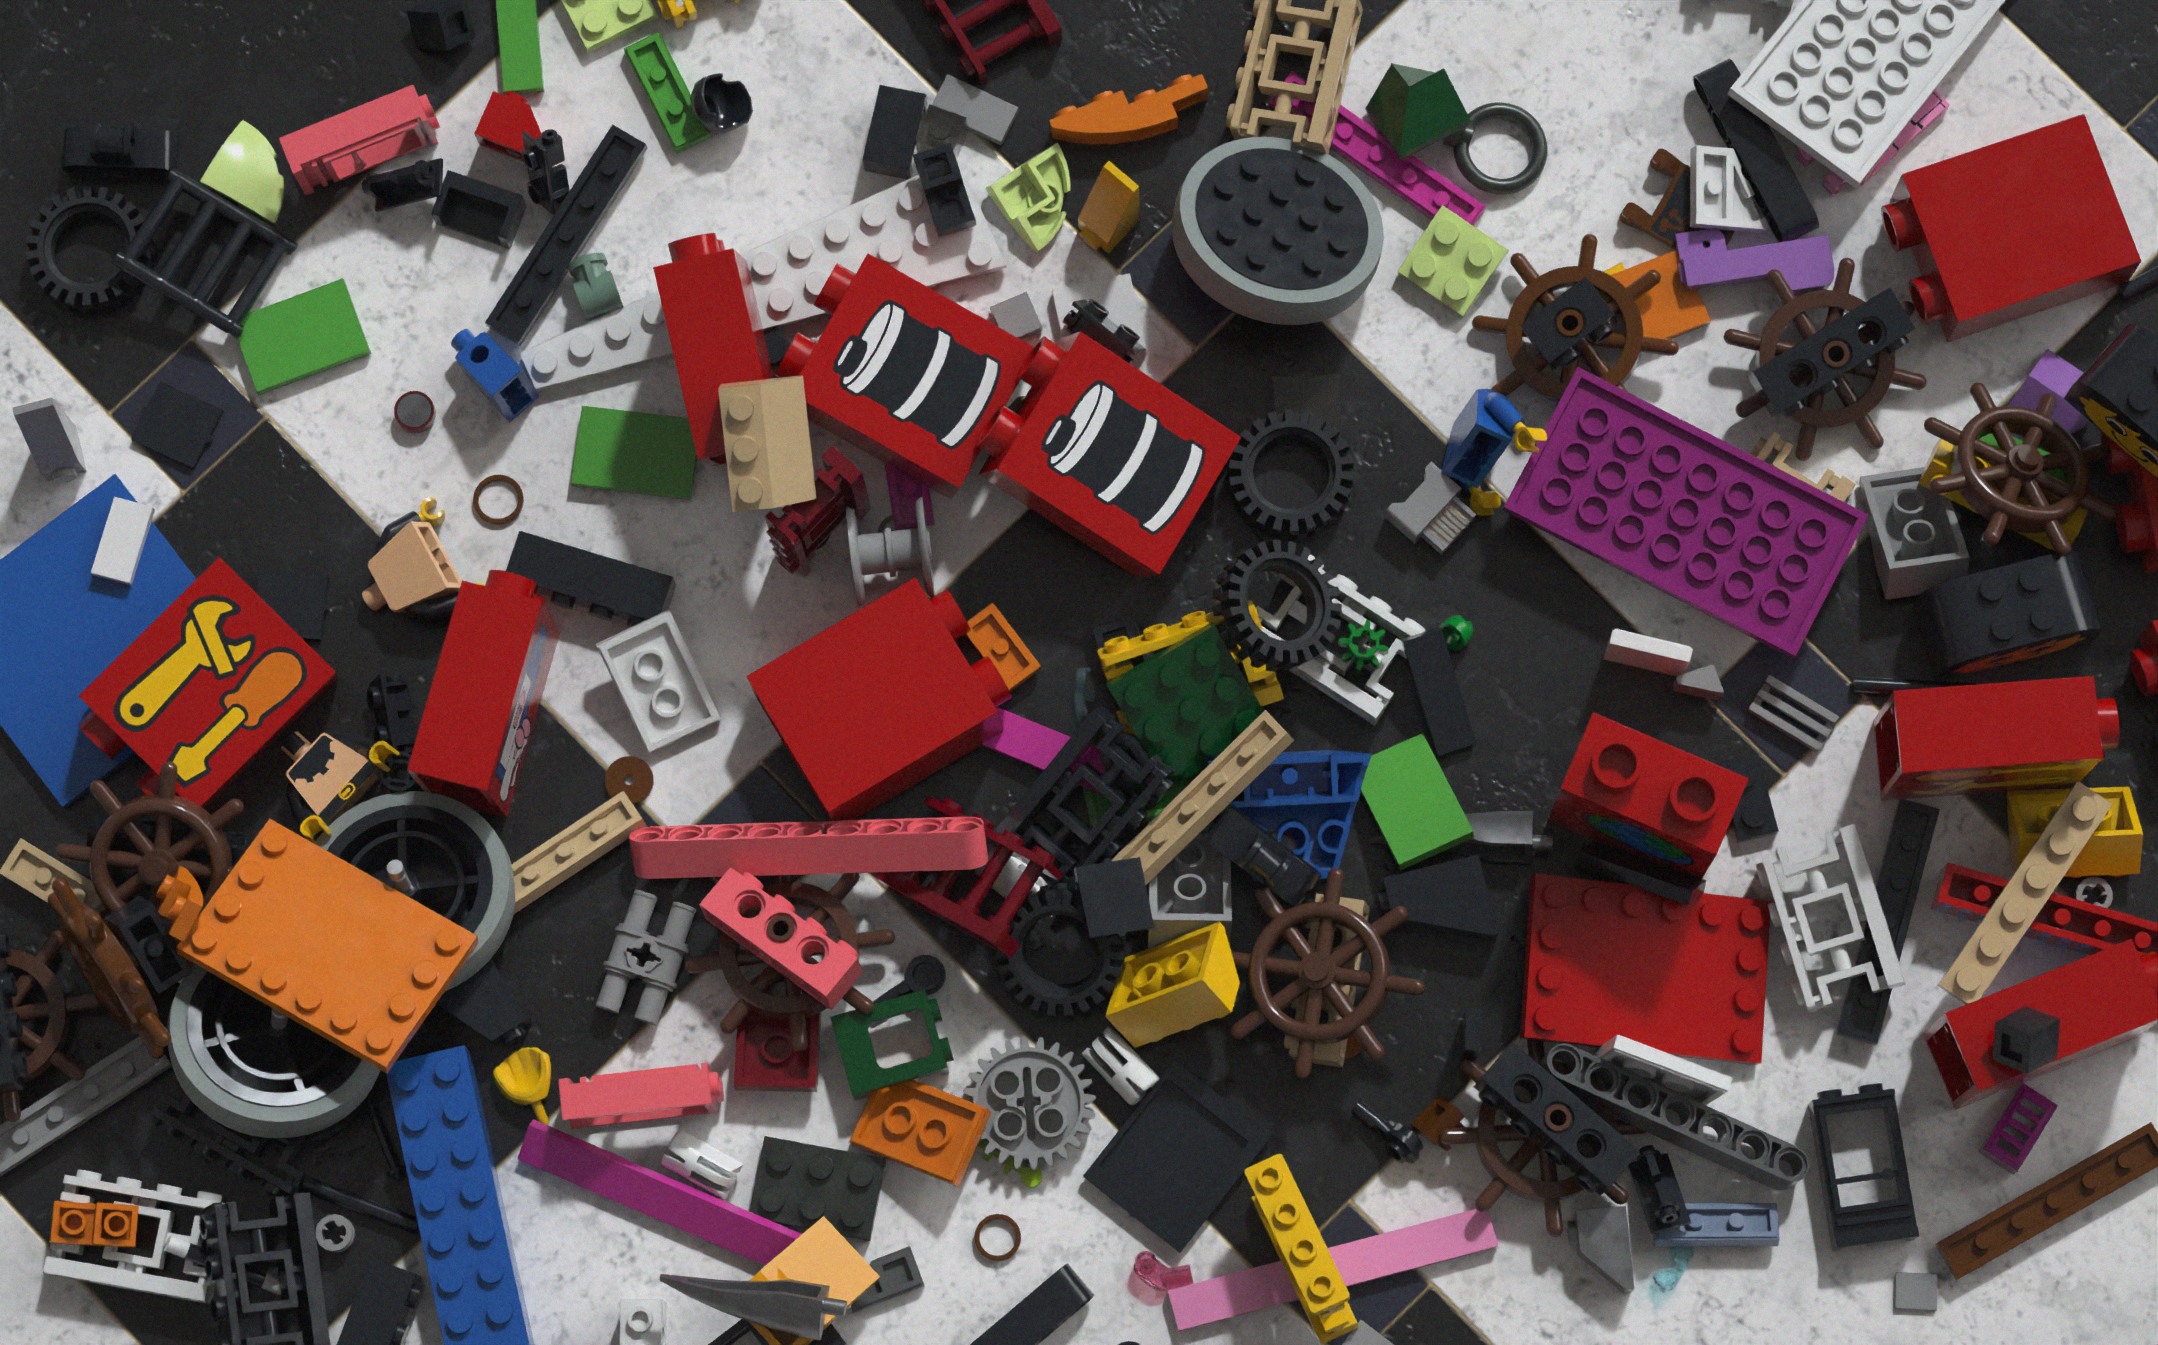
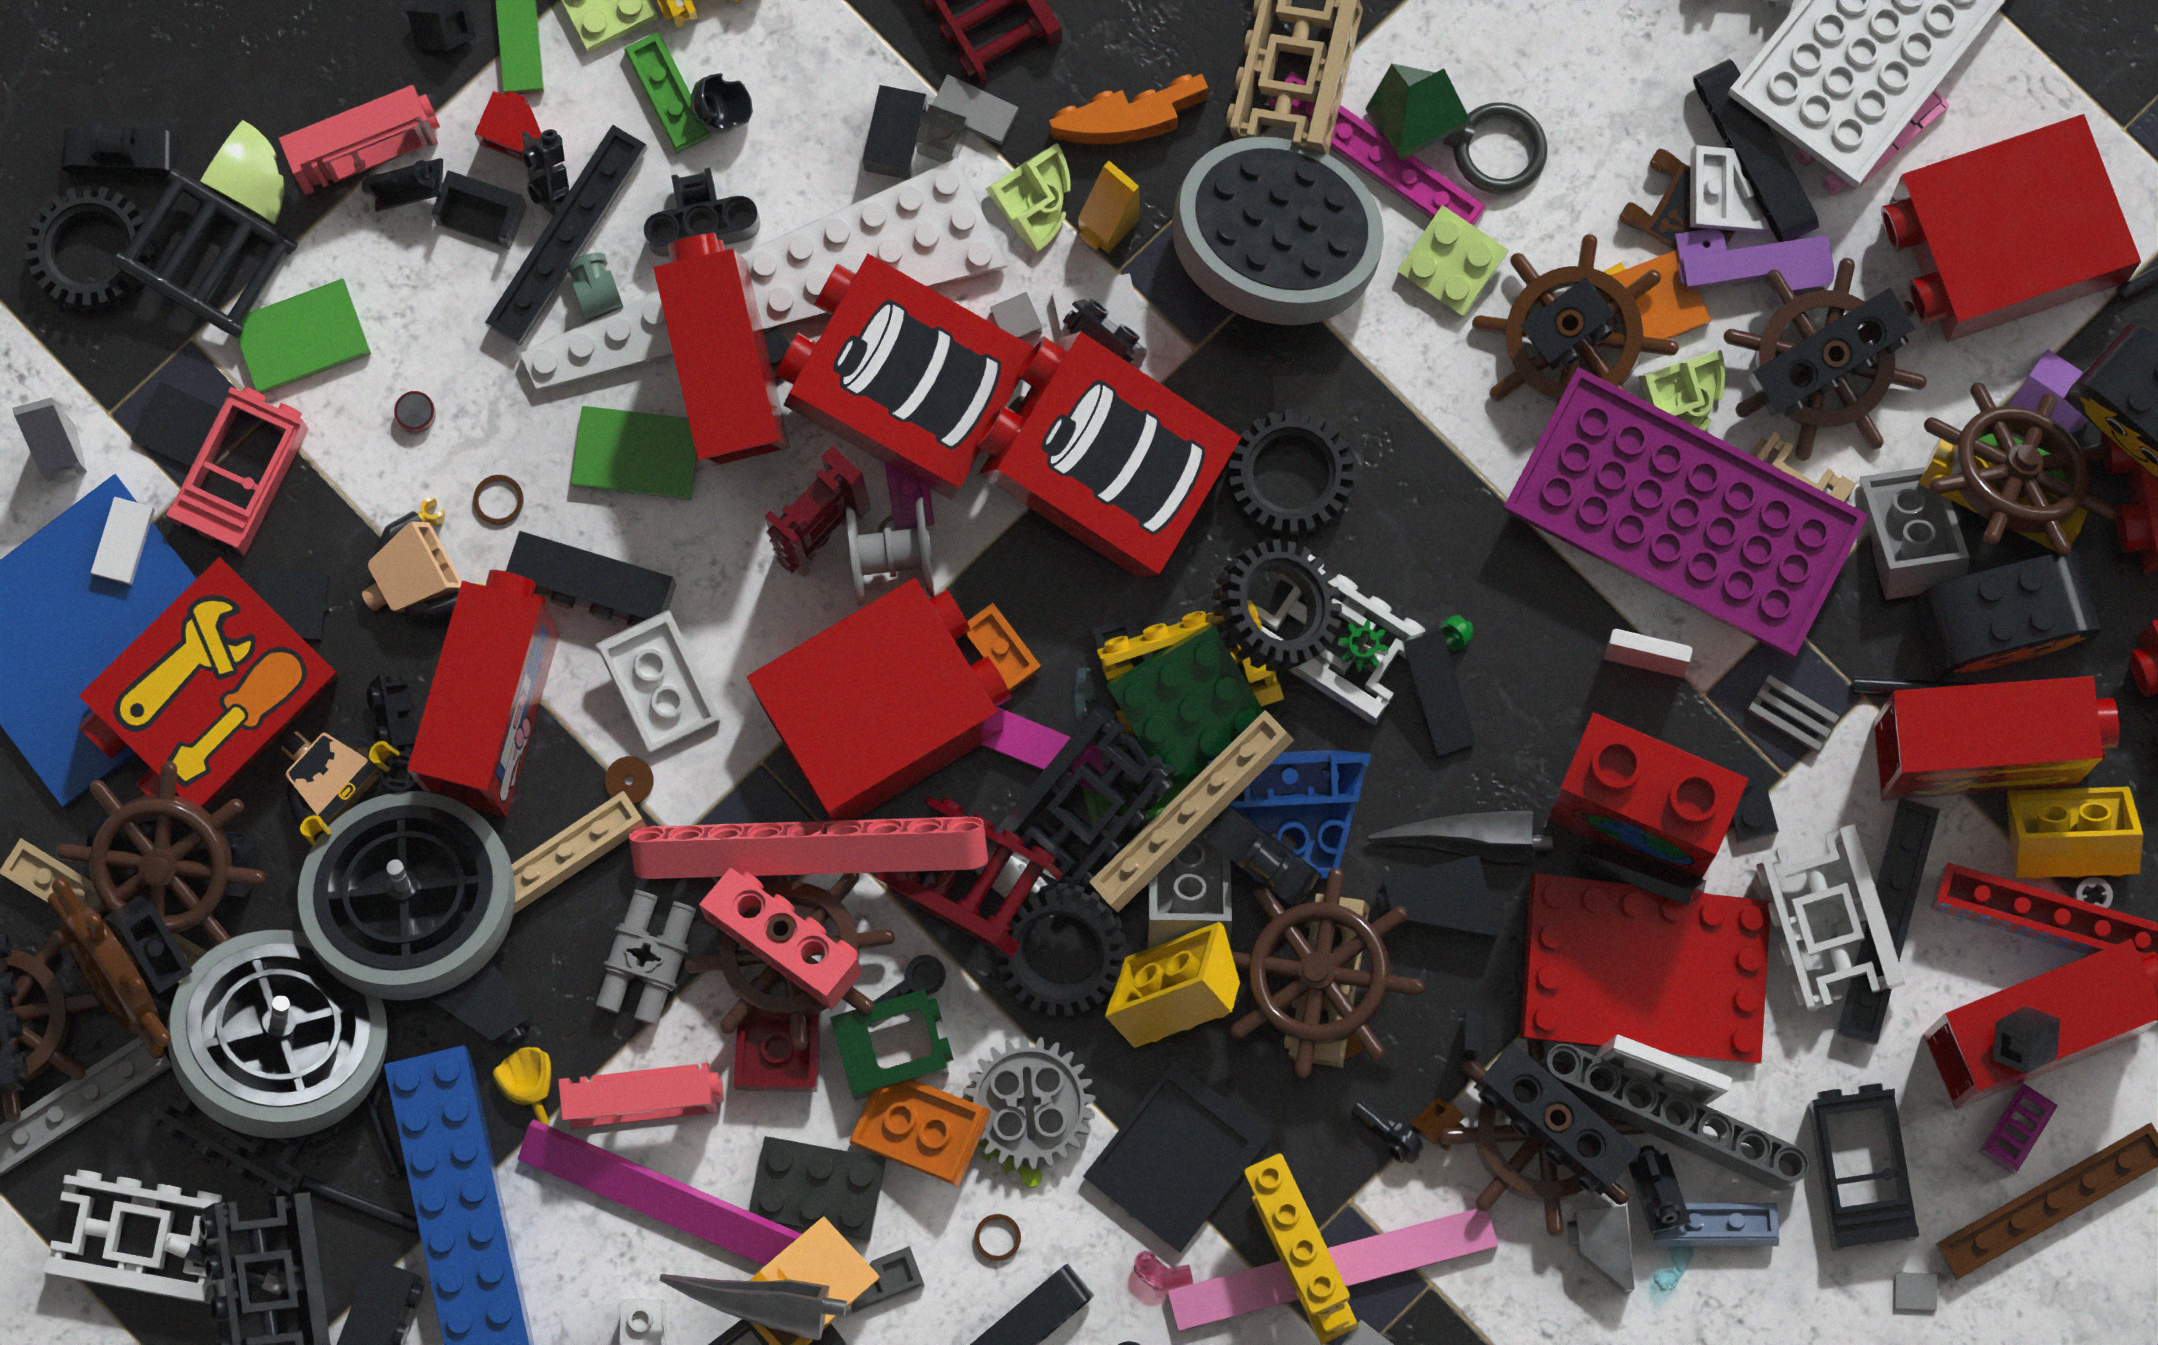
(94, 1224): orange slope -> none
(180, 901): orange slope -> none
(216, 517): none -> coral door
(328, 945): orange plate -> none
(329, 1244): light grey bush -> none
(494, 373): blue torso -> none
(697, 201): none -> black piece
(701, 1163): white arm -> none
(767, 443): tan slope -> none
(944, 190): black slope -> none
(1113, 898): black piece -> none
(1121, 1066): white arm -> none
(1413, 802): bright green tile -> none
(1432, 511): light grey piece -> none
(1479, 440): blue torso -> none
(1687, 387): none -> yellowish green brick
(1700, 682): light grey slope -> none
(2025, 894): tan plate -> none

